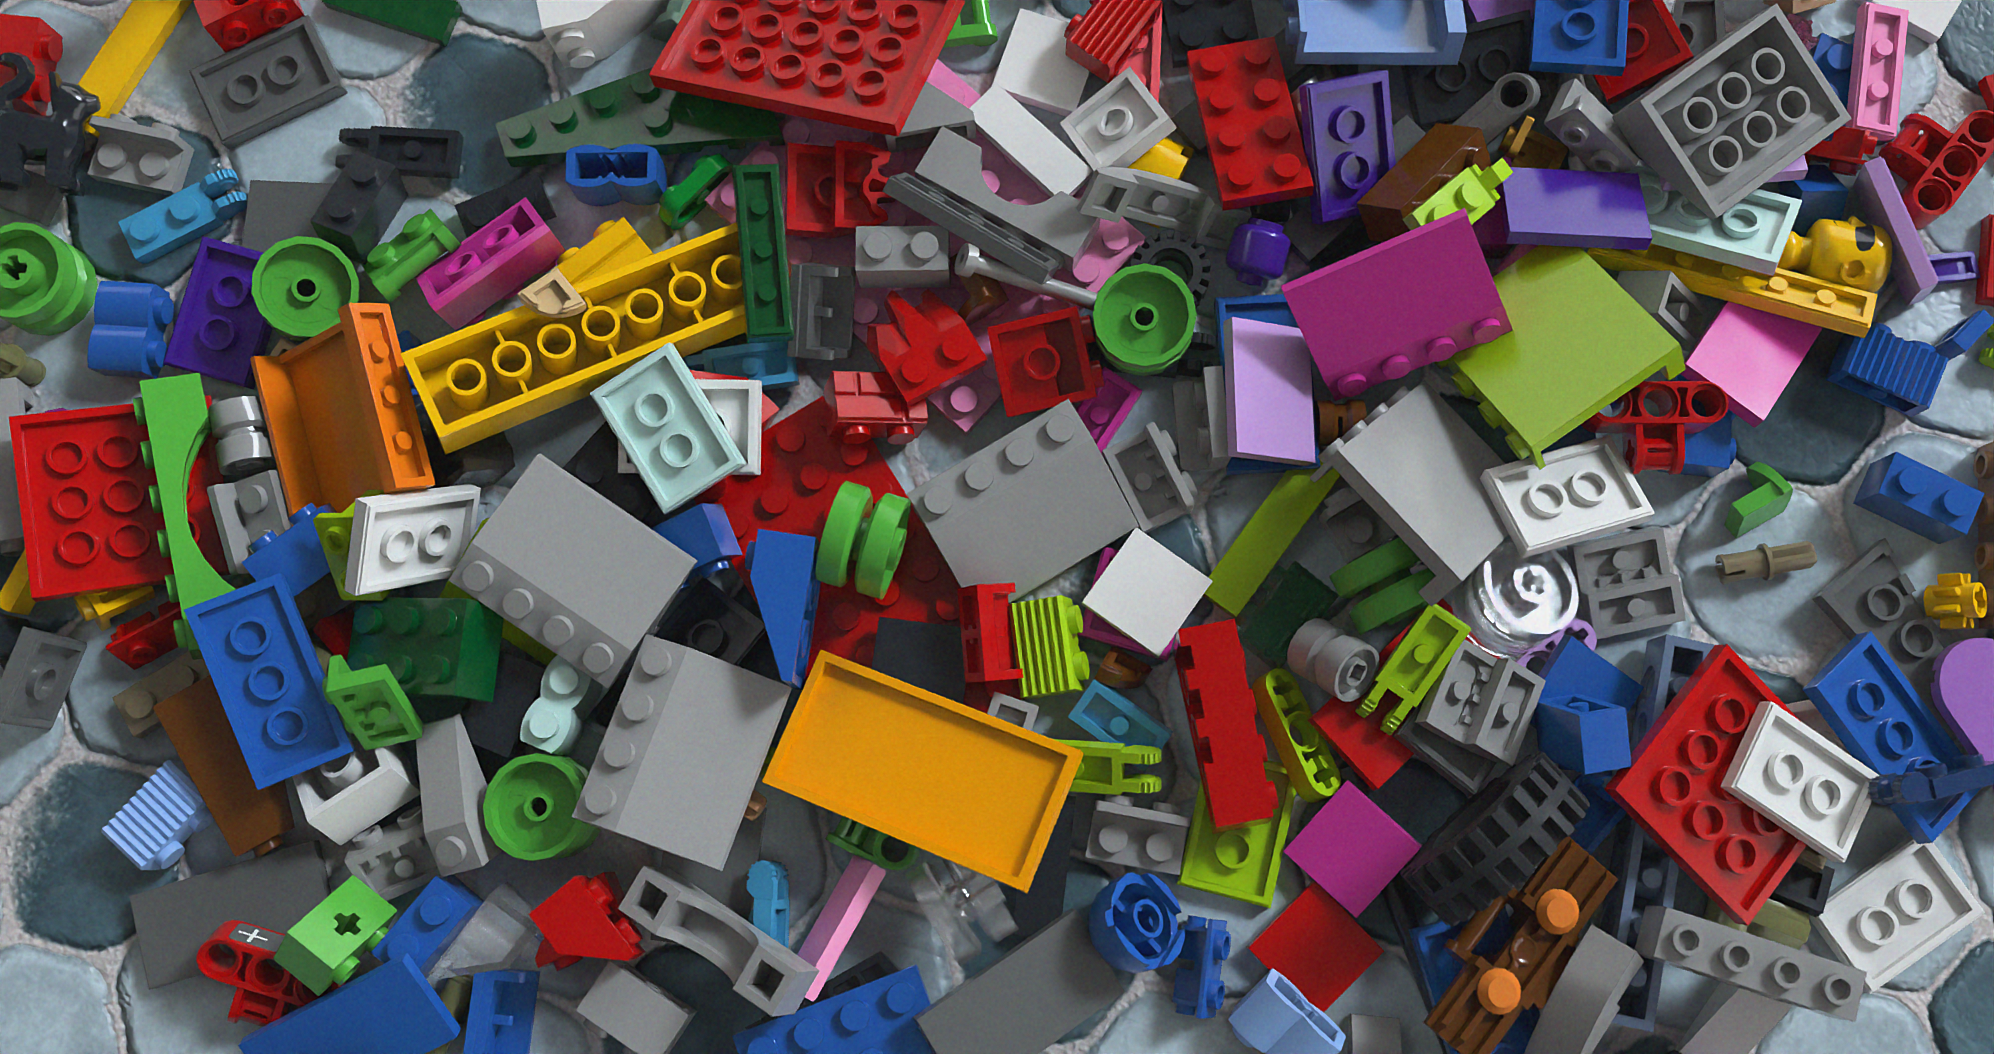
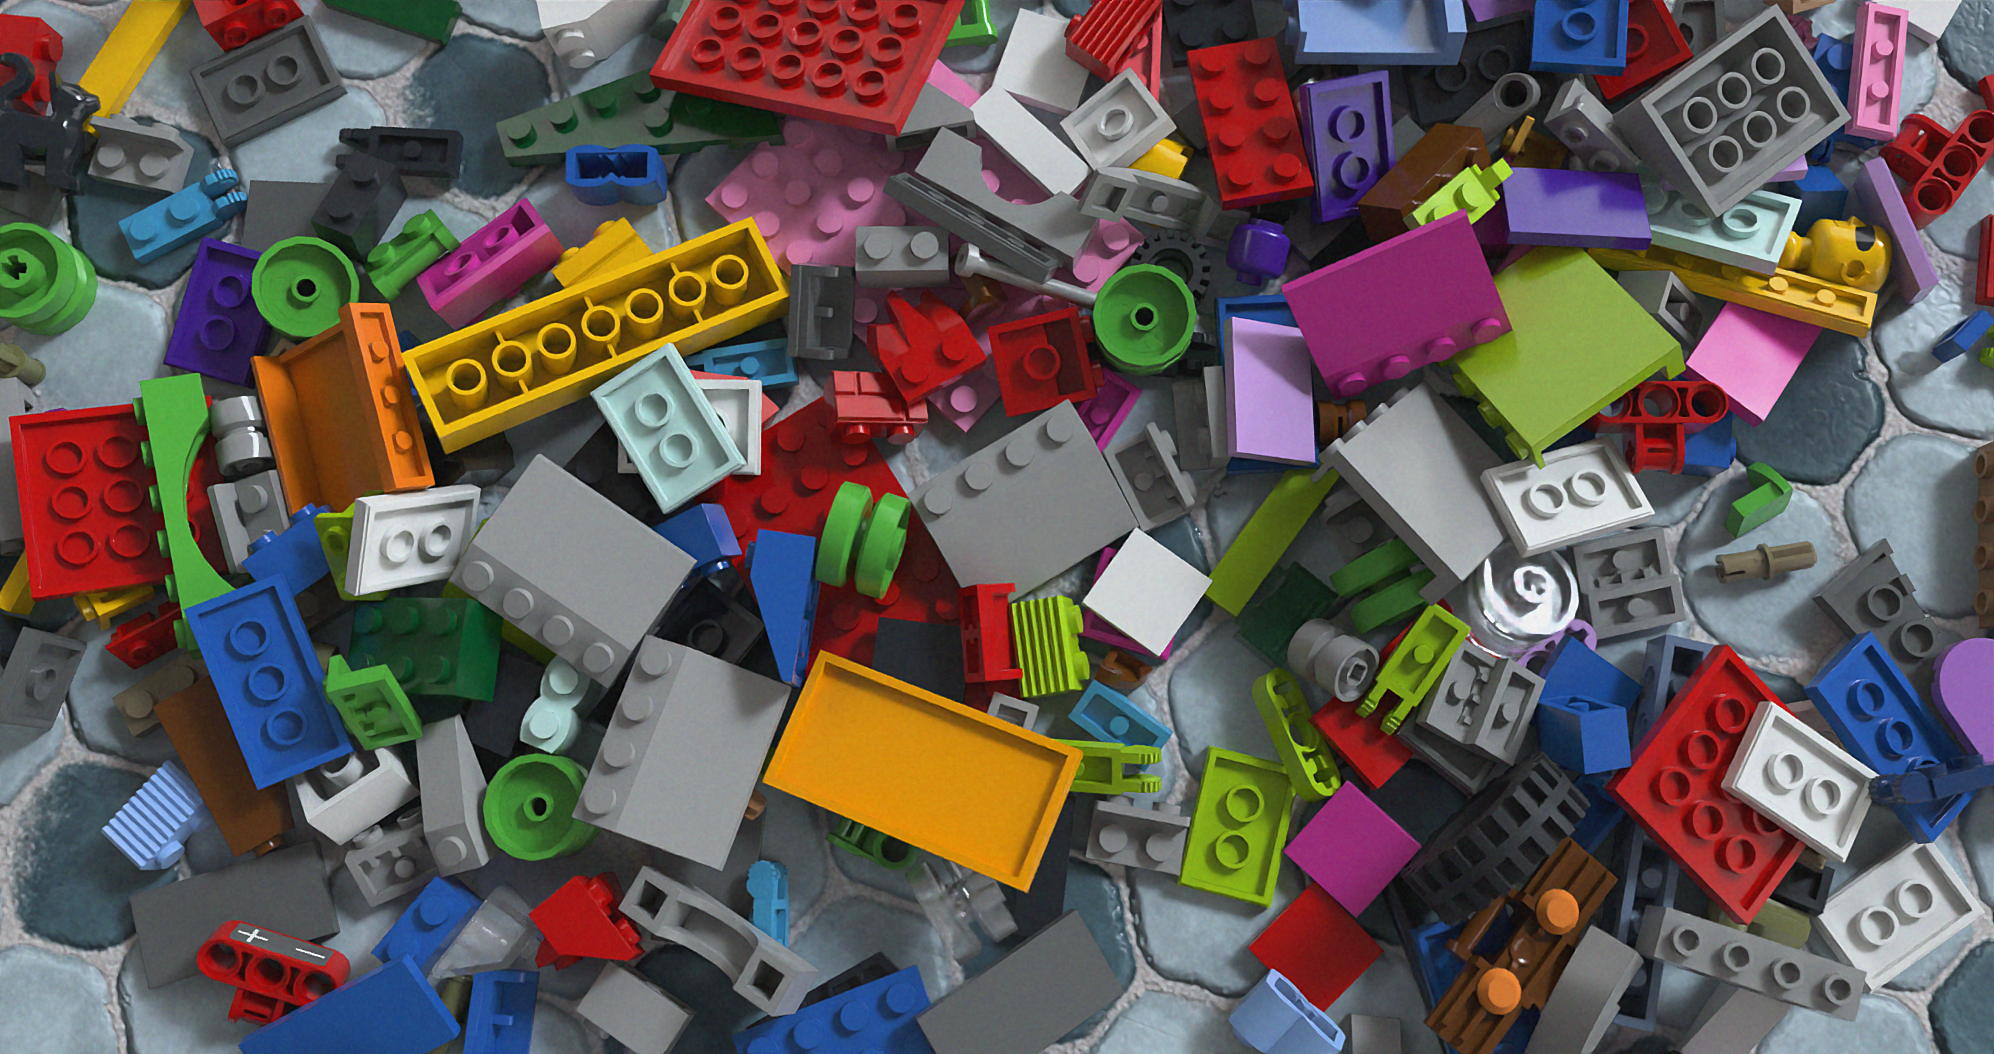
(129, 329): blue brick -> none
(335, 935): bright green brick -> none
(336, 632): red tile -> none
(486, 207): black plate -> none
(552, 296): tan tile -> none
(684, 201): green plate -> none
(762, 253): dark green tile -> none
(833, 188): red plate -> none
(840, 919): bright pink tile -> none
(1136, 923): blue cylinder -> none
(1202, 985): blue hinge -> none
(1223, 726): red wedge -> none
(1844, 150): red hinge -> none
(1888, 369): blue brick -> none
(1918, 498): blue brick -> none
(1955, 267): dark purple piece -> none
(1955, 601): yellow gear -> none

